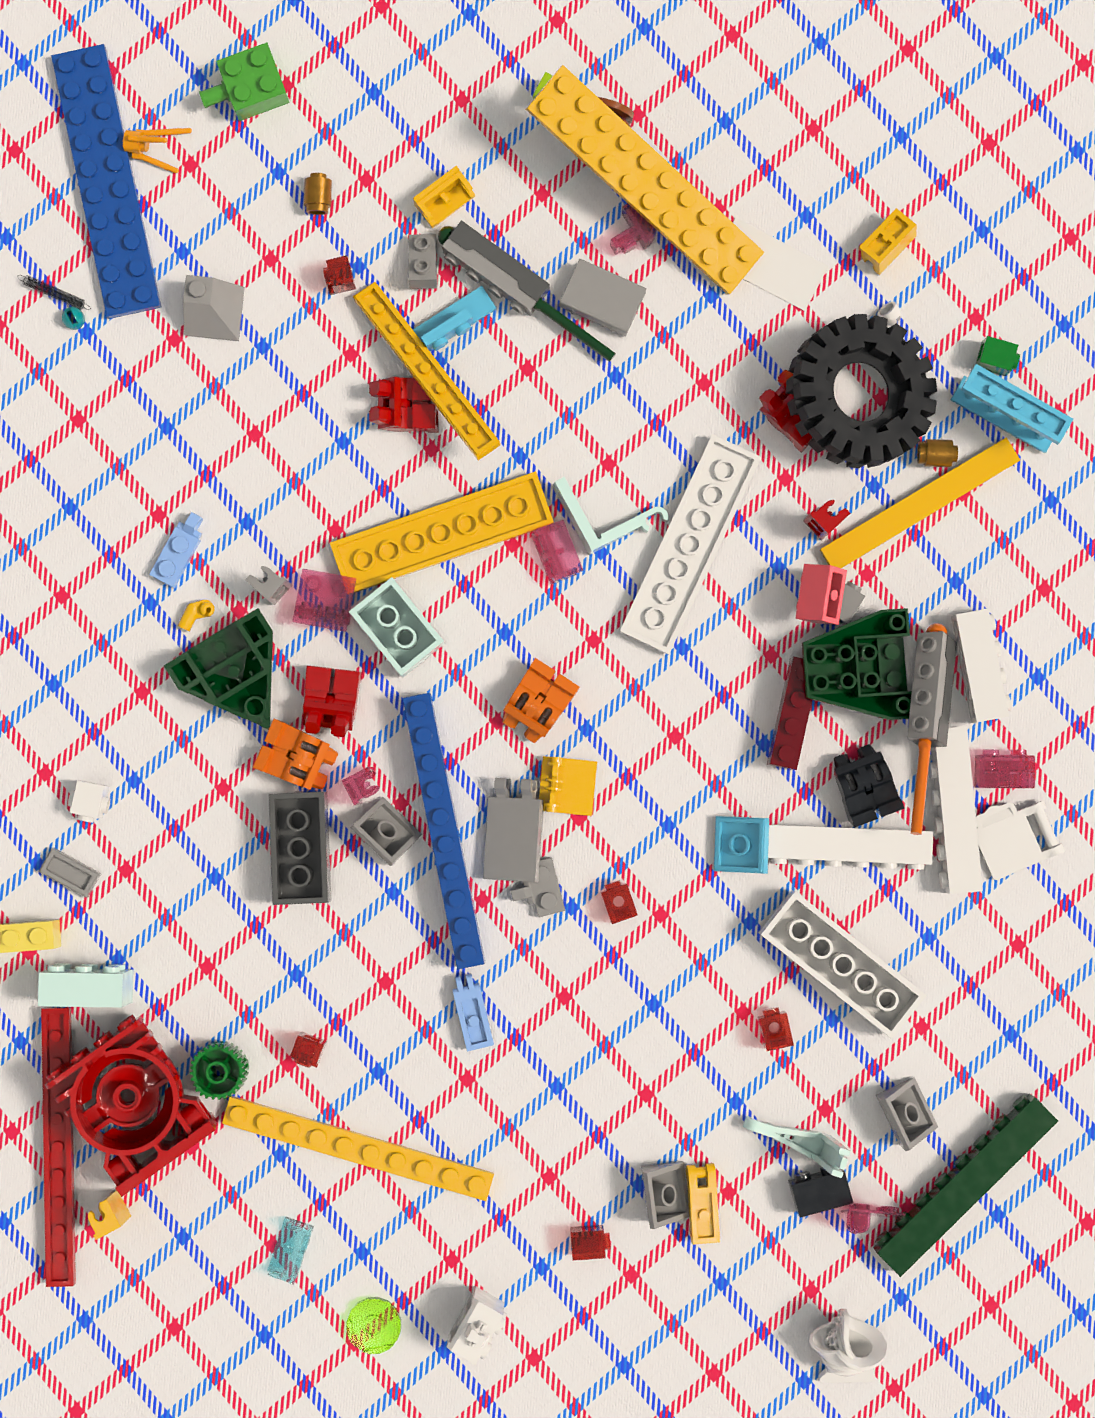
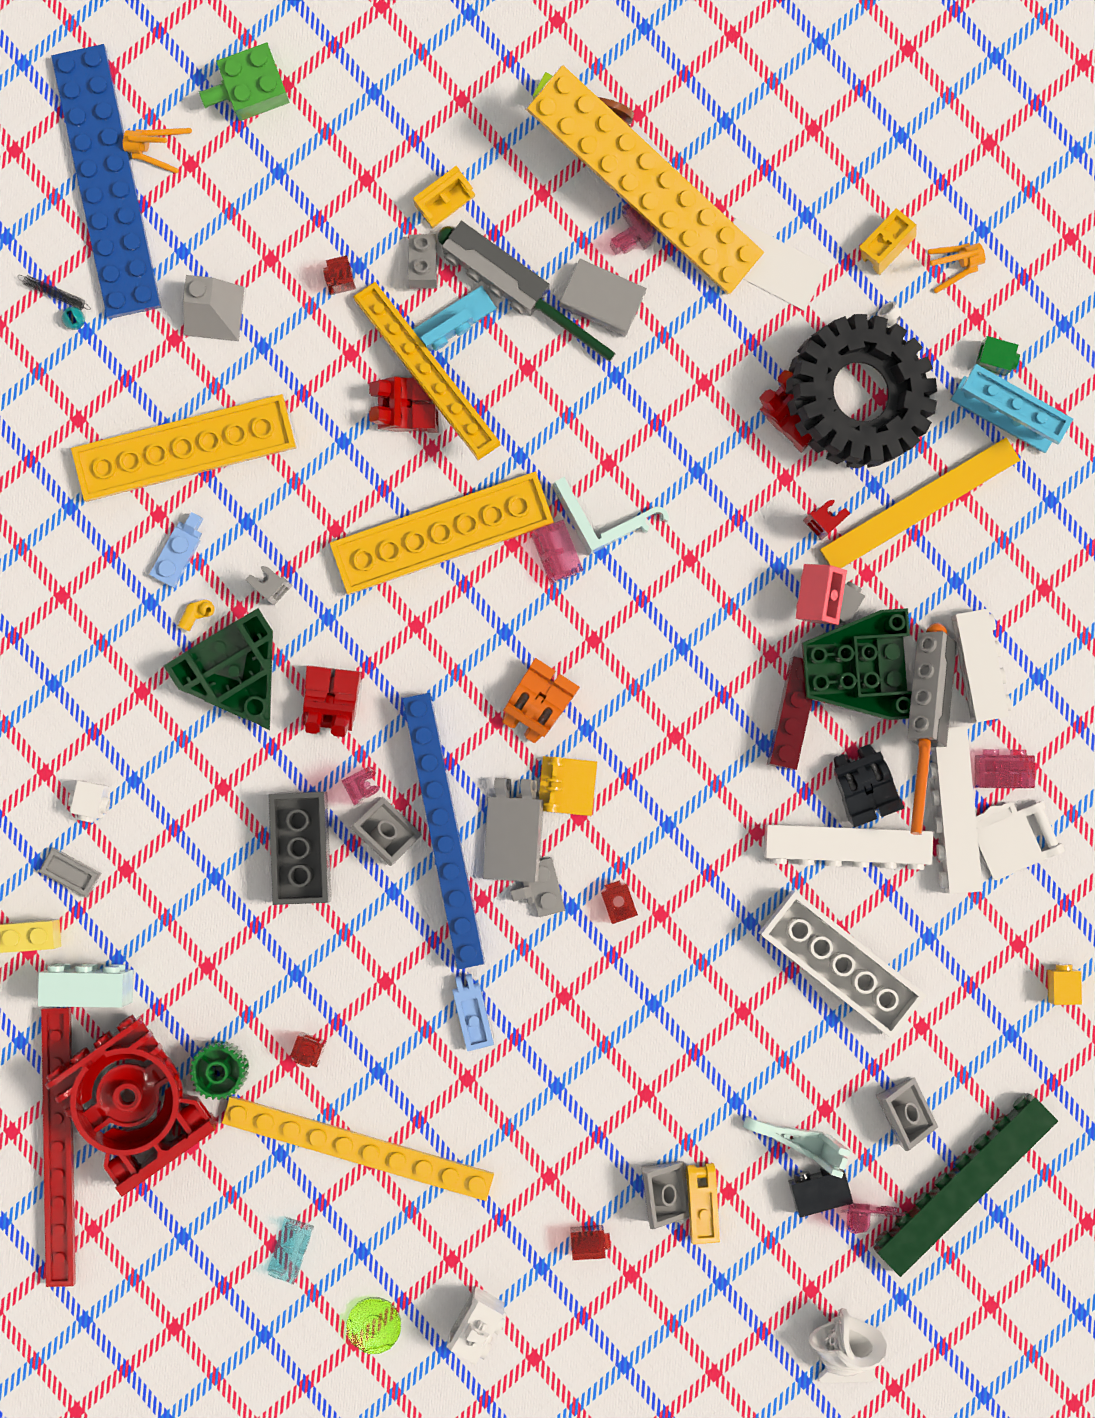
(114, 1215): yellow hinge -> none
(183, 448): none -> yellow plate
(294, 756): orange hips -> none
(317, 194): pearl gold brick -> none
(324, 600): clear pink hinge -> none
(397, 627): light aqua brick -> none
(690, 544): white plate -> none
(741, 844): medium azure tile -> none
(782, 1037): clear red brick -> none
(937, 453): pearl gold brick -> none
(968, 256): none -> light orange plant
(1064, 985): none -> yellow brick

